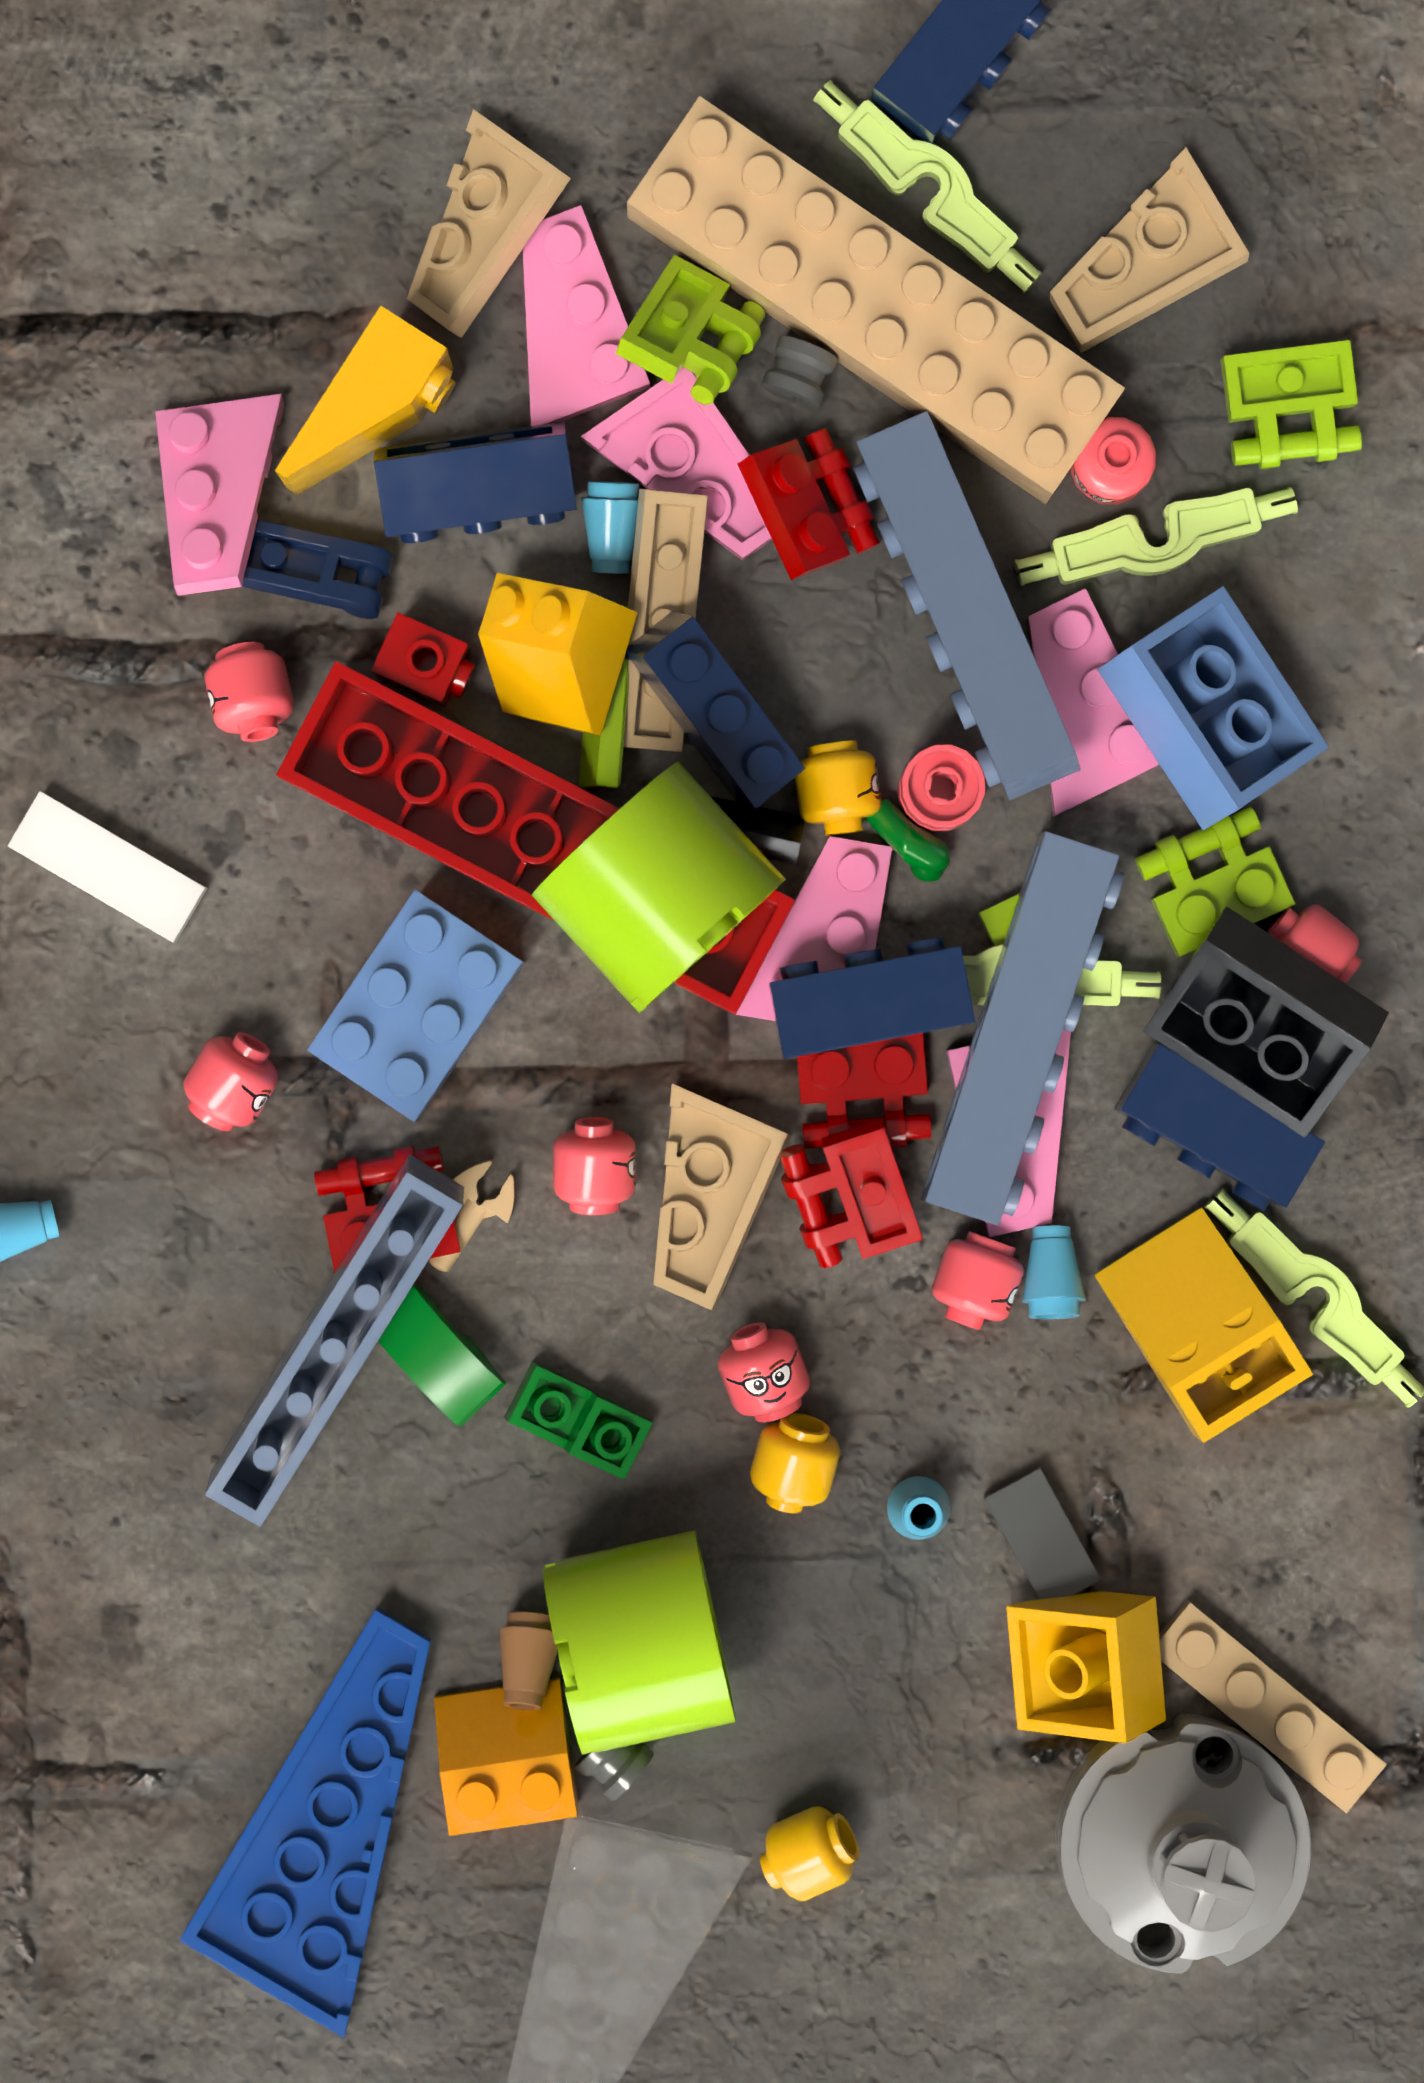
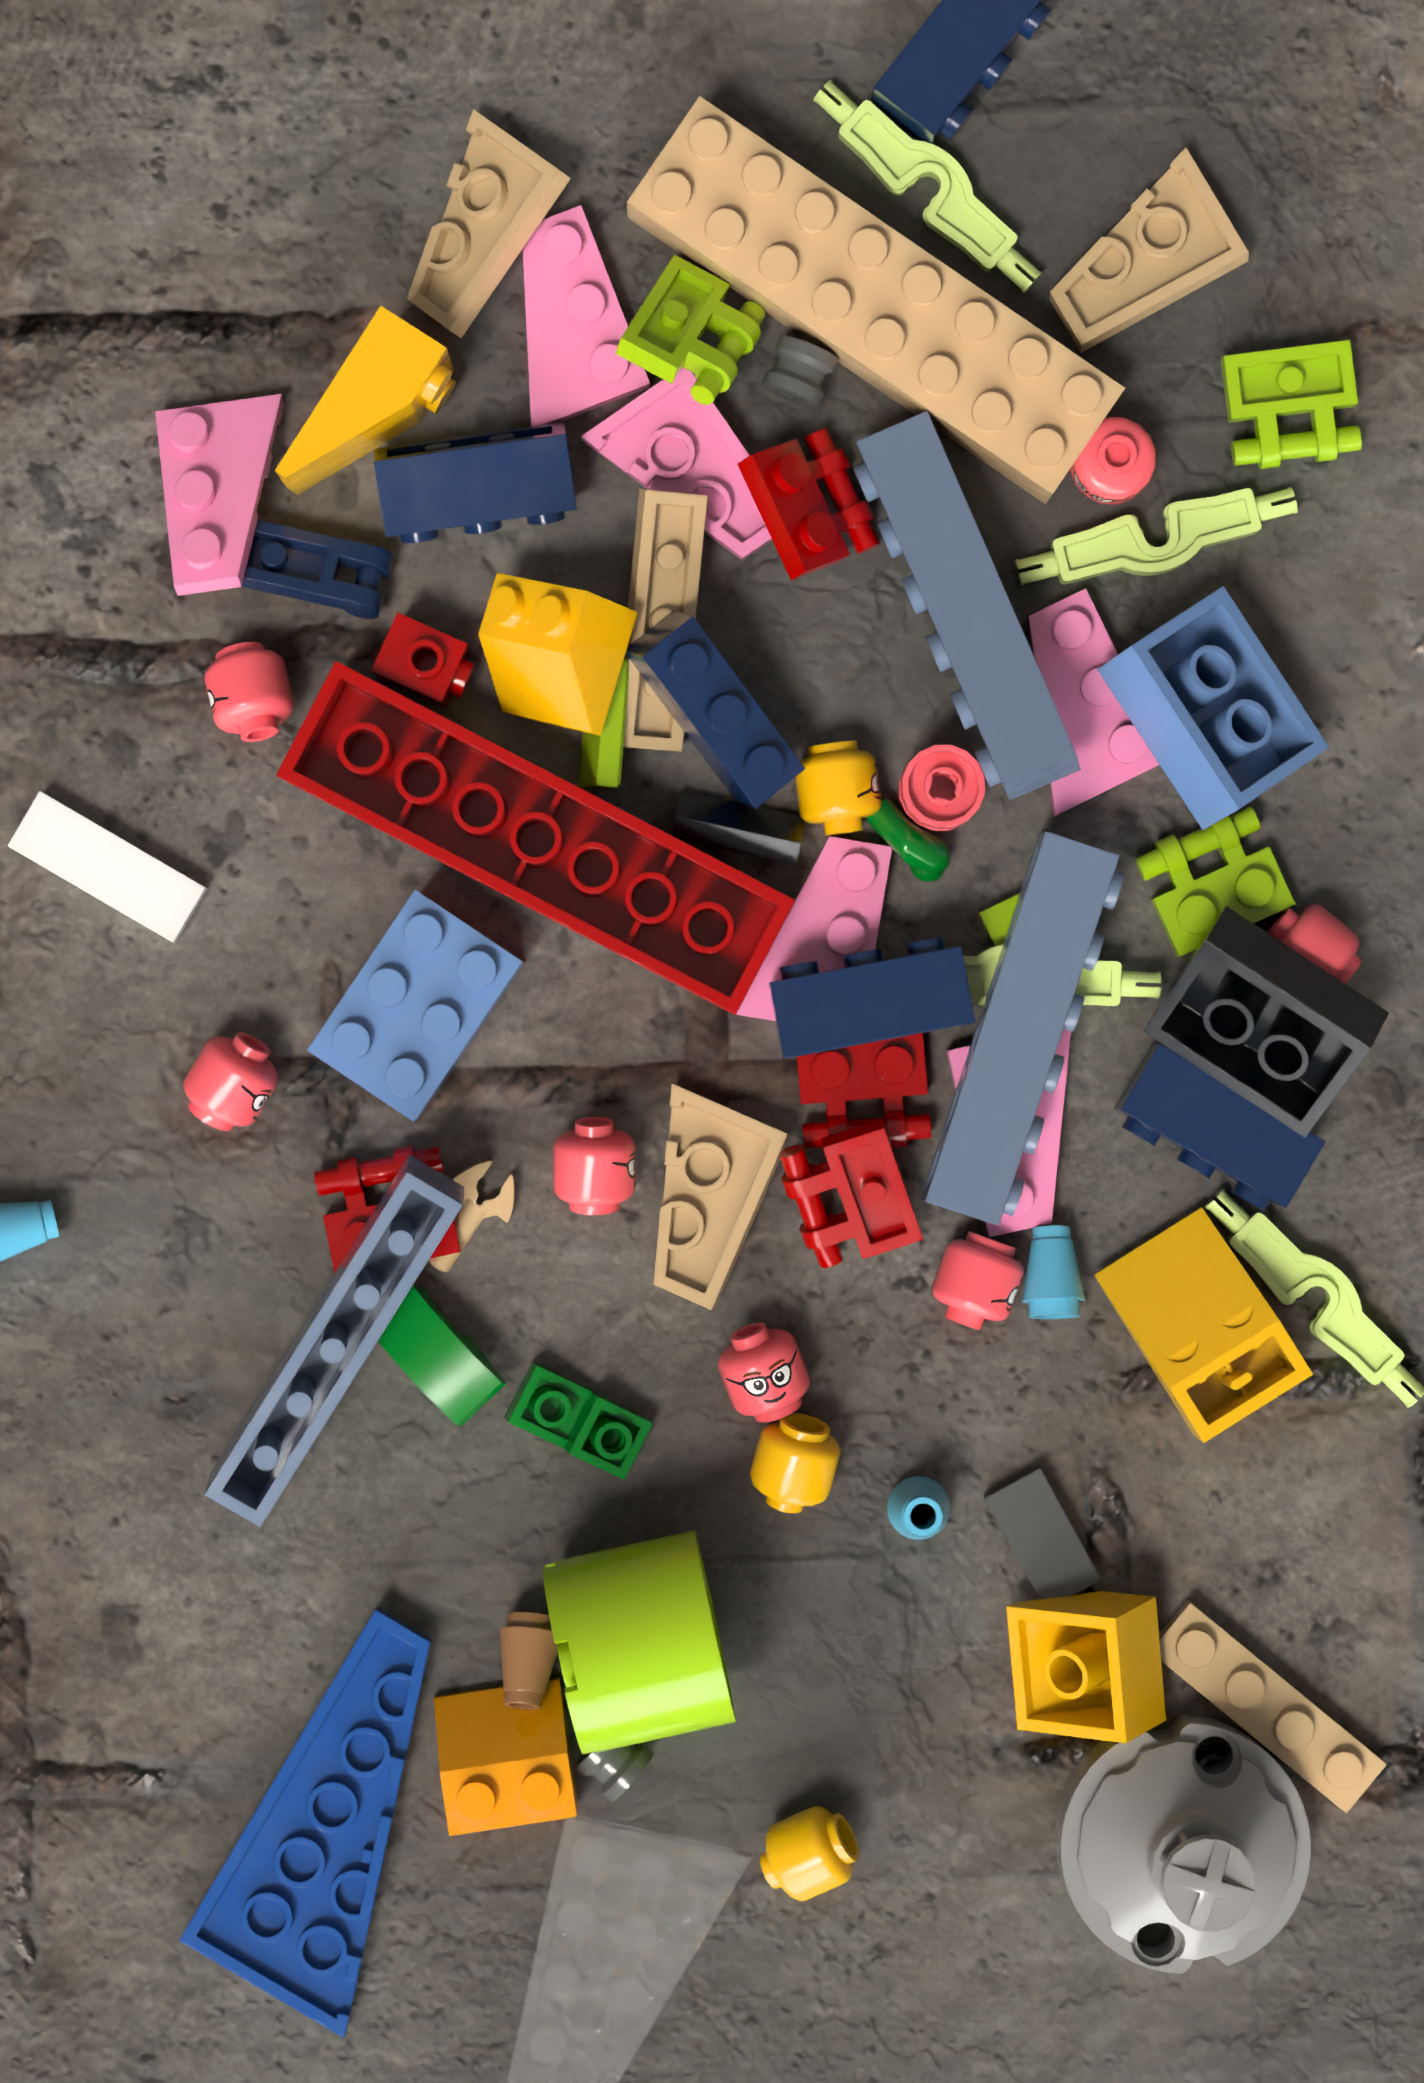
(610, 524): medium azure cone -> none
(657, 886): lime brick -> none

